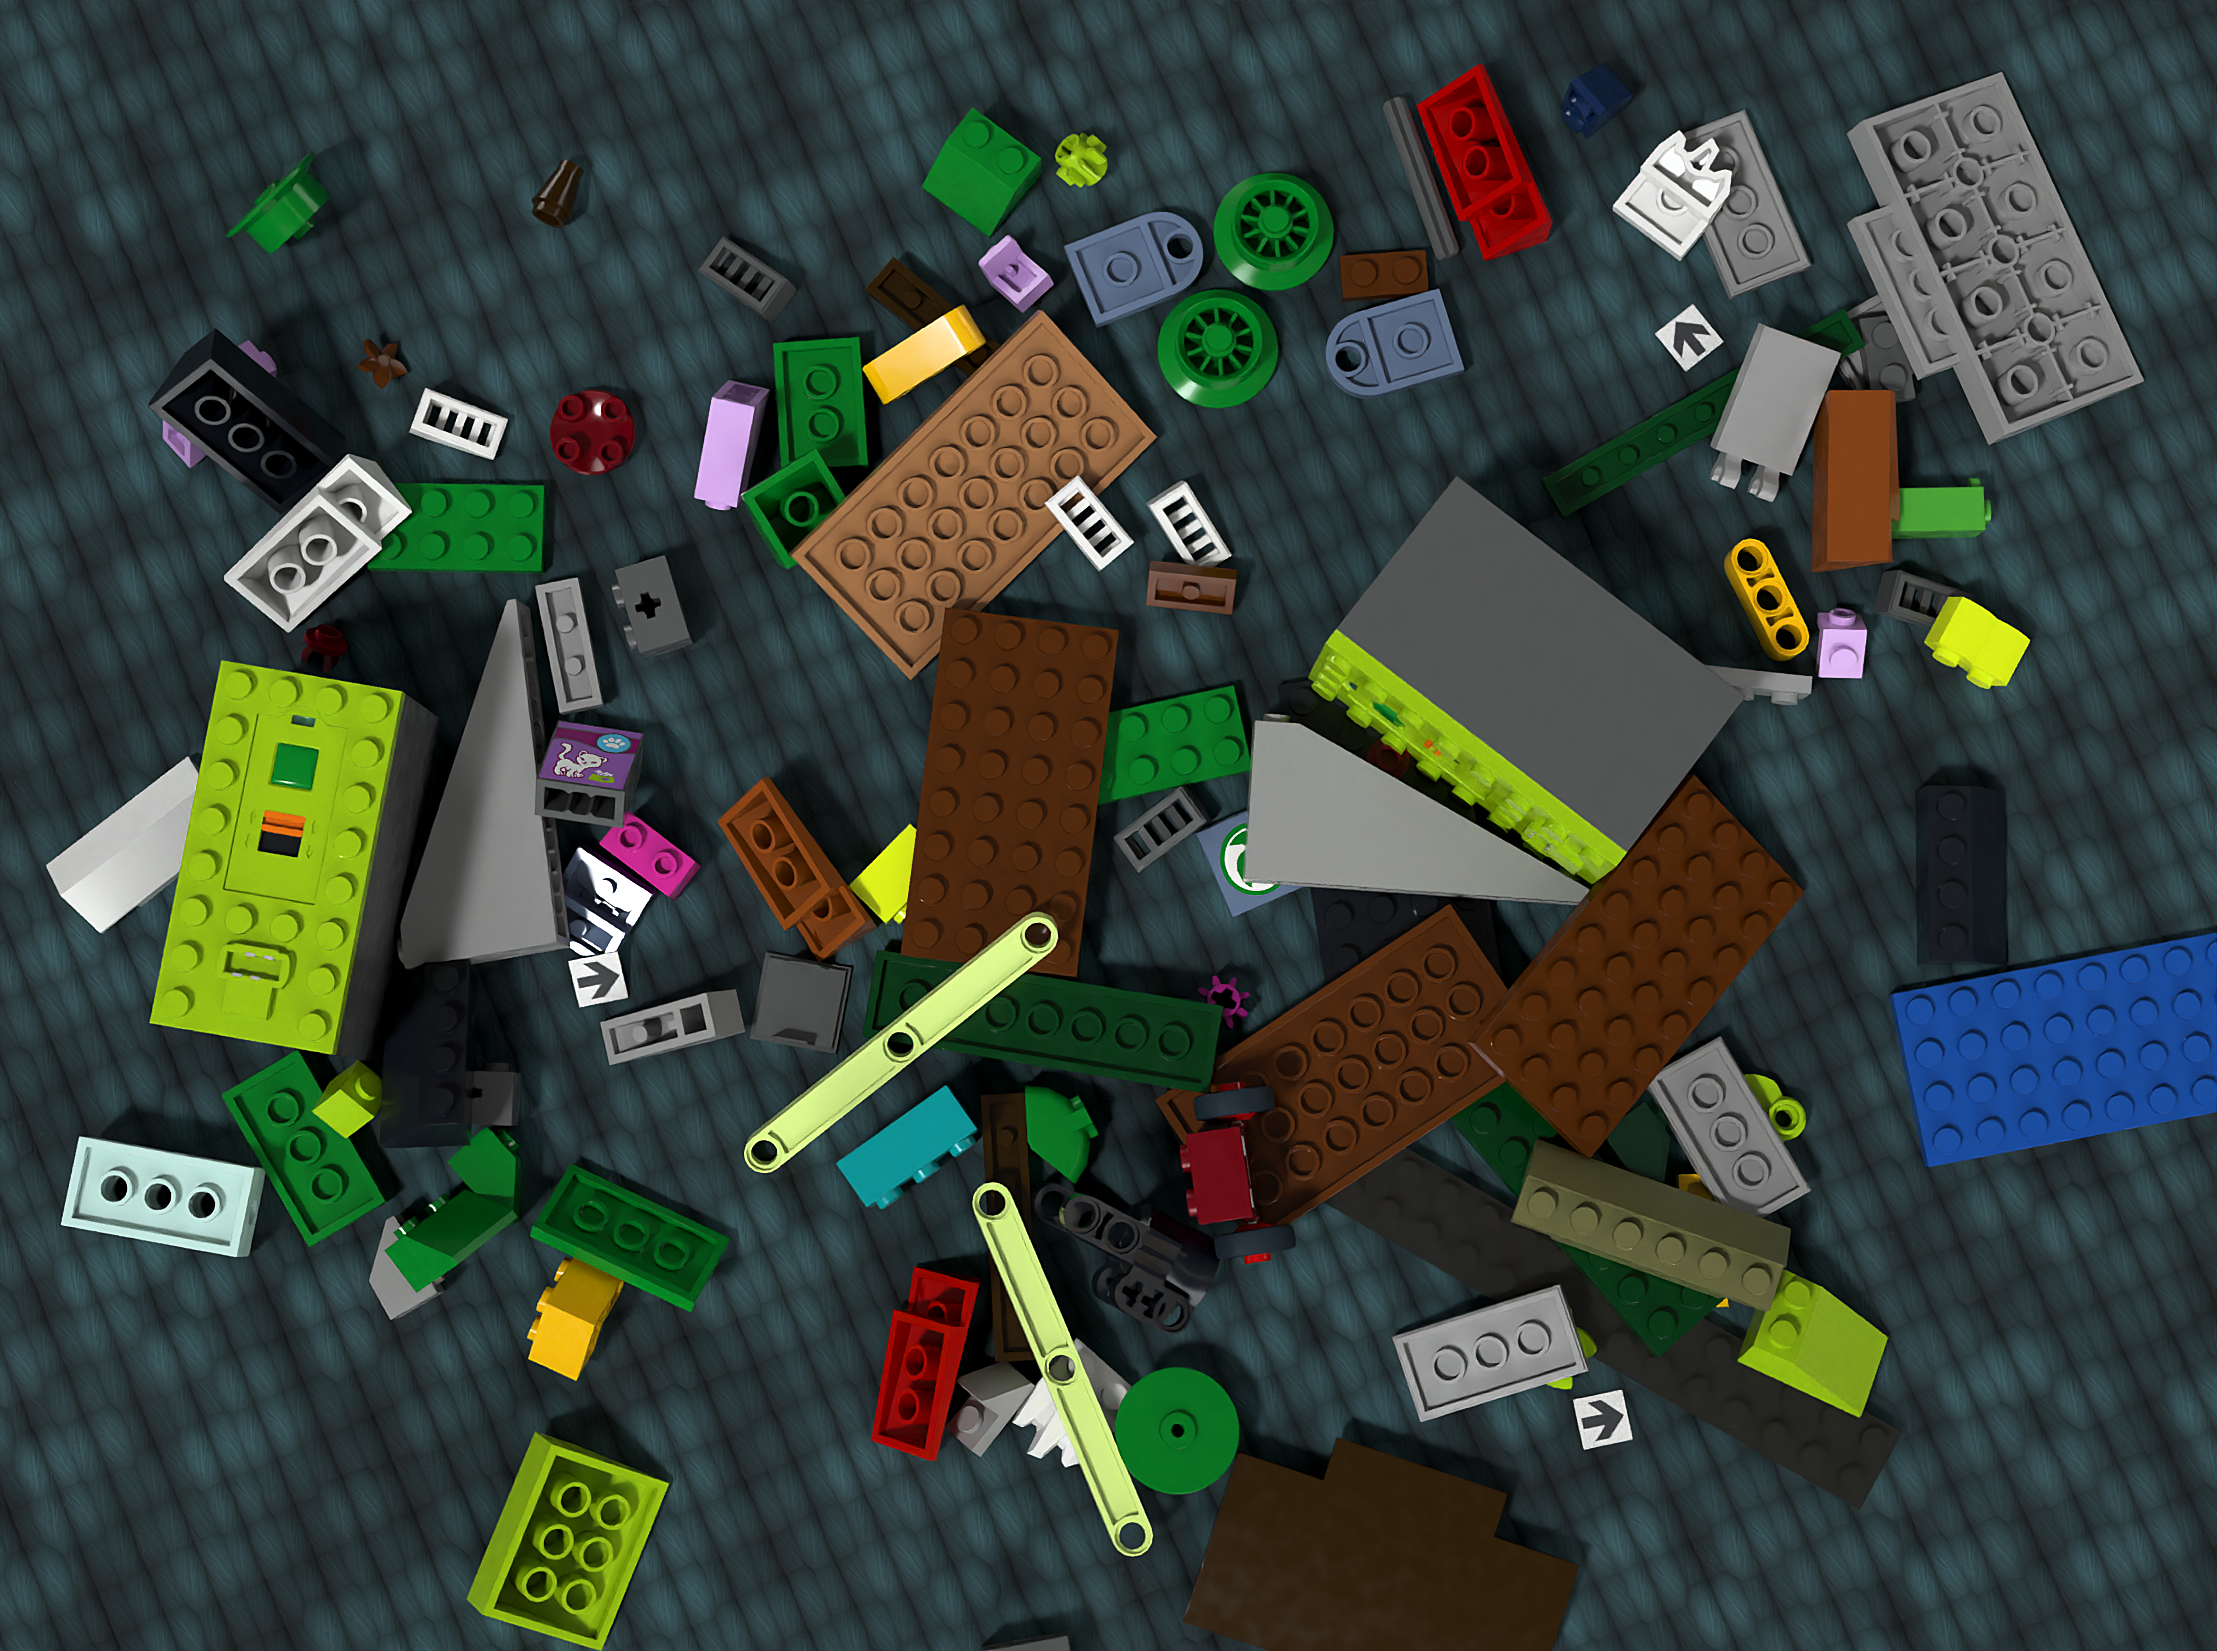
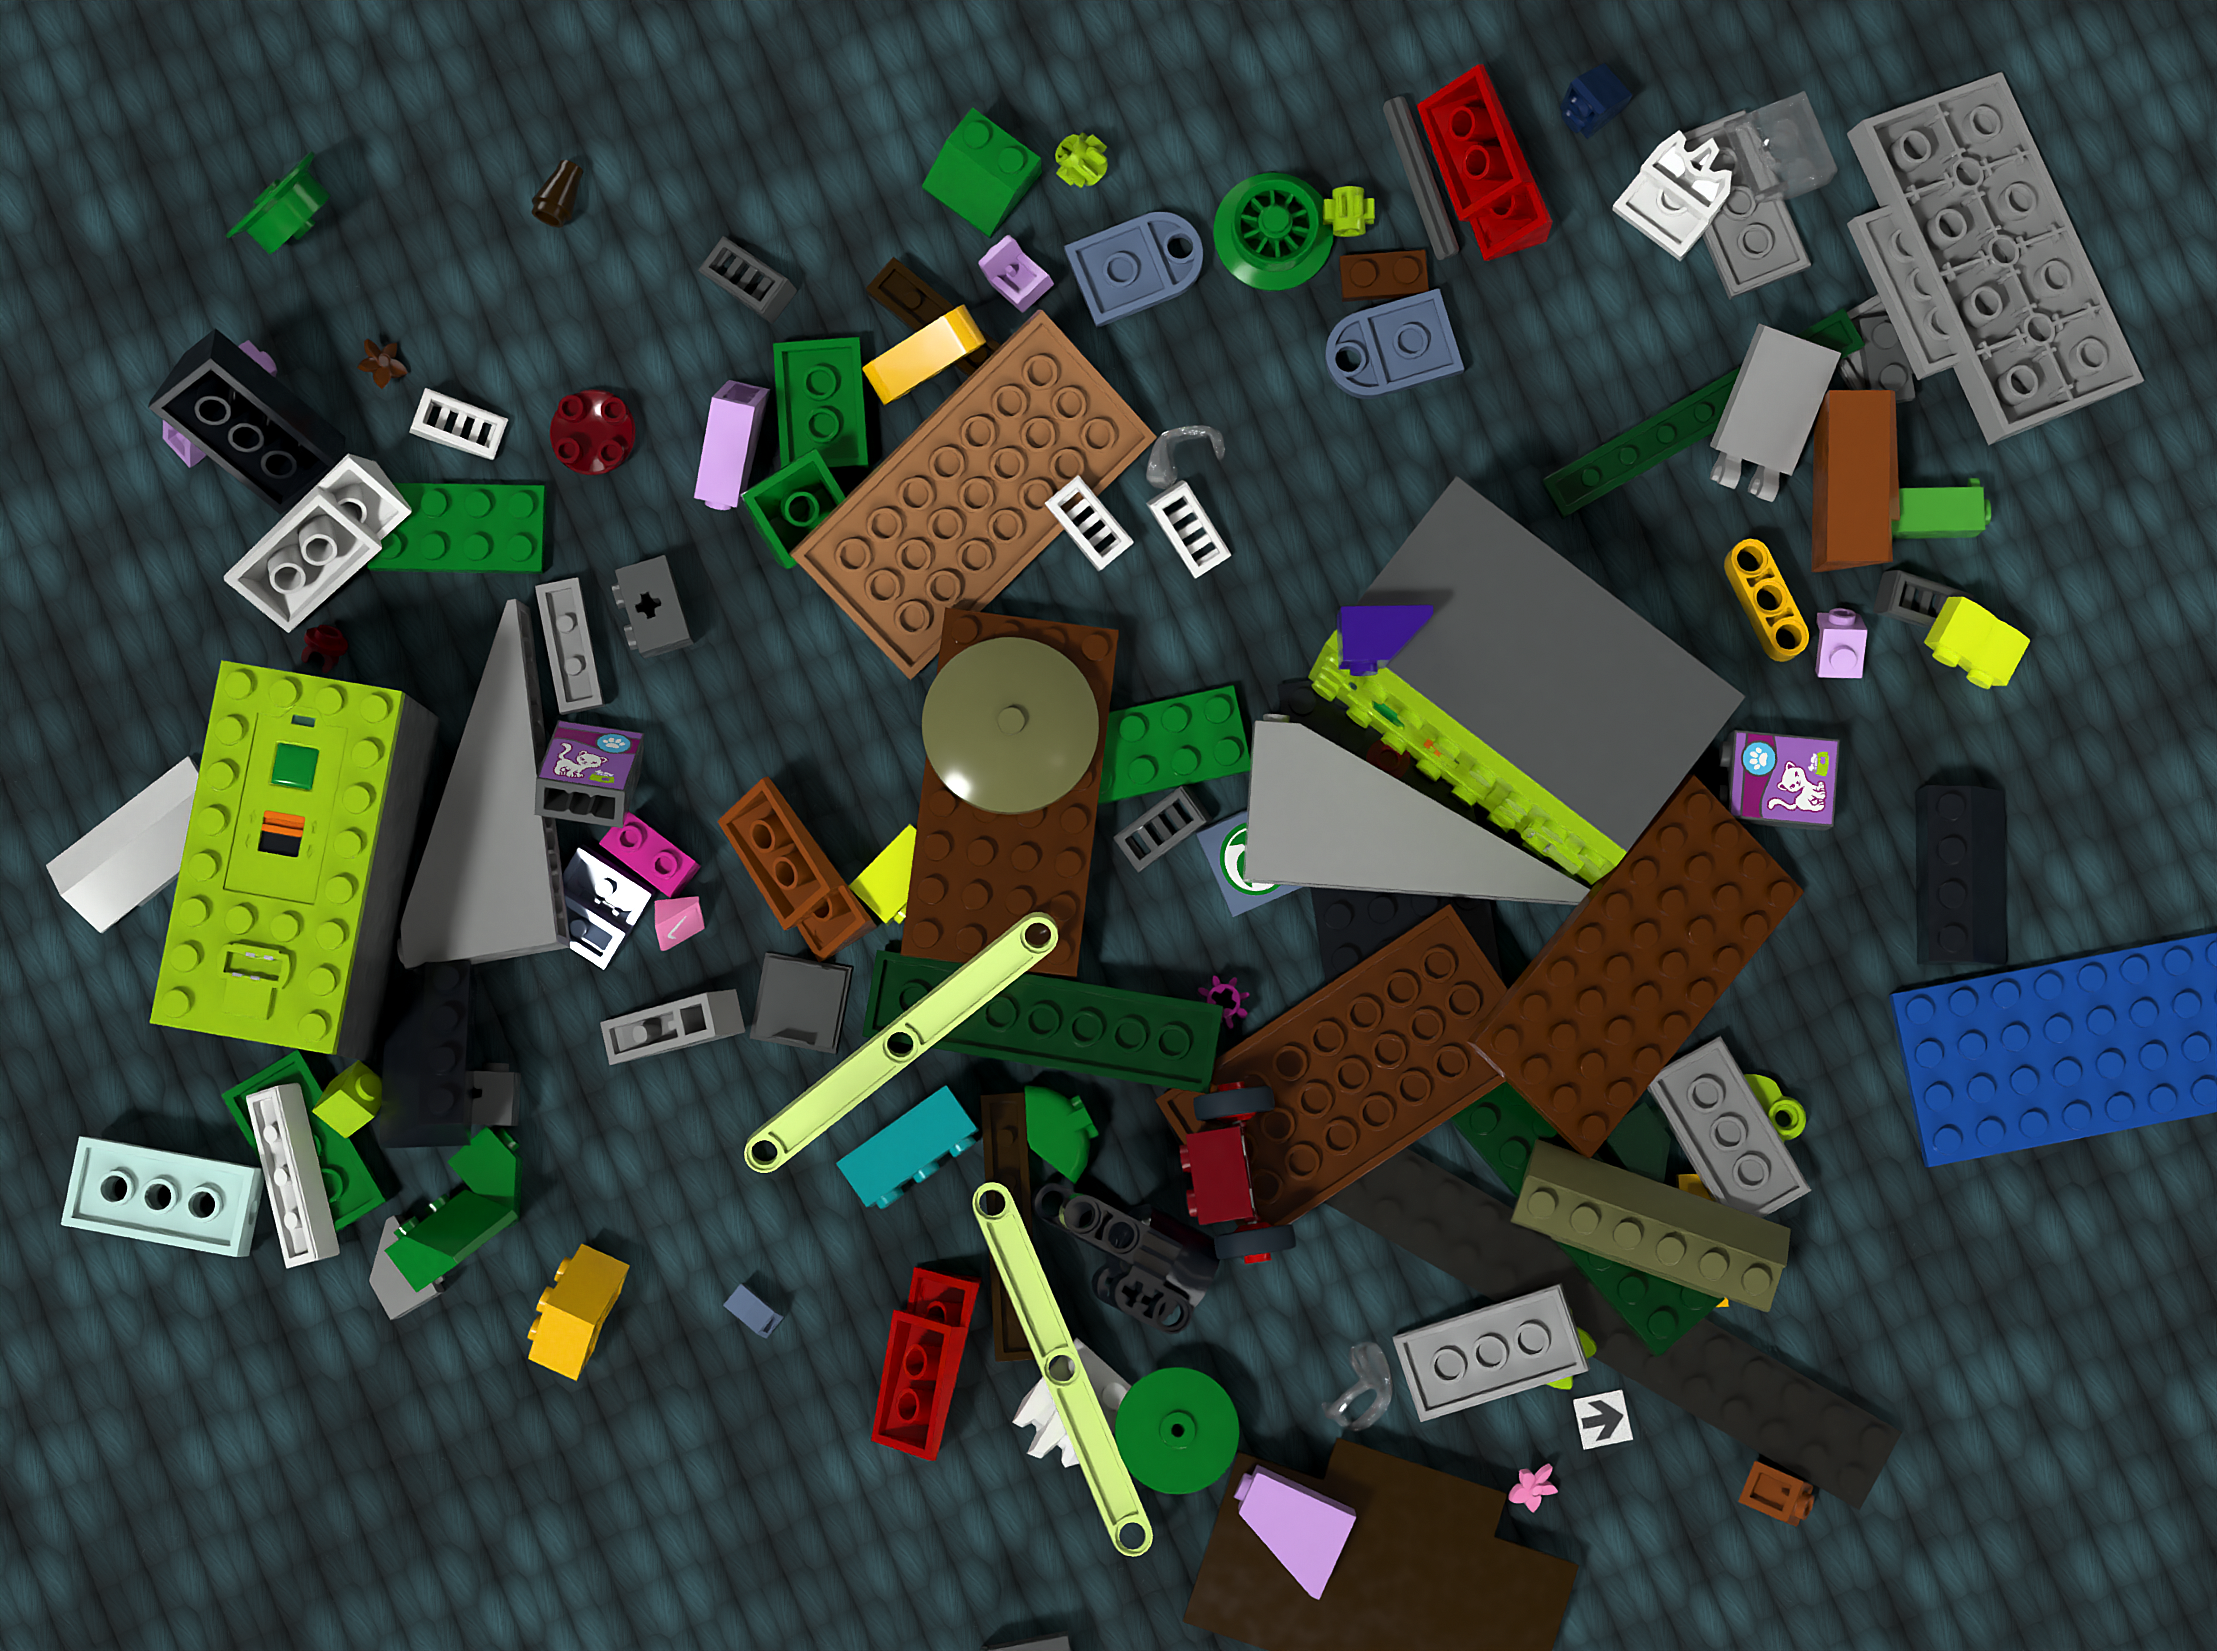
(292, 1174): none -> white slope
(567, 1542): lime slope -> none
(598, 979): clear sticker -> none
(630, 1237): green plate -> none
(677, 920): none -> bright pink slope
(753, 1311): none -> sand blue piece
(994, 1399): light grey slope -> none
(1010, 725): none -> olive dish
(1162, 465): none -> clear piece
(1191, 587): reddish brown plate -> none
(1217, 349): green piece -> none
(1296, 1525): none -> lavender slope
(1348, 211): none -> lime gear
(1374, 1373): none -> clear piece
(1375, 634): none -> dark purple slope
(1532, 1487): none -> bright pink plant
(1689, 337): clear sticker -> none
(1777, 1494): none -> dark orange bracket
(1779, 779): none -> brick
(1781, 150): none -> clear slope
(1783, 688): light grey plate -> none
(1815, 1344): lime slope -> none

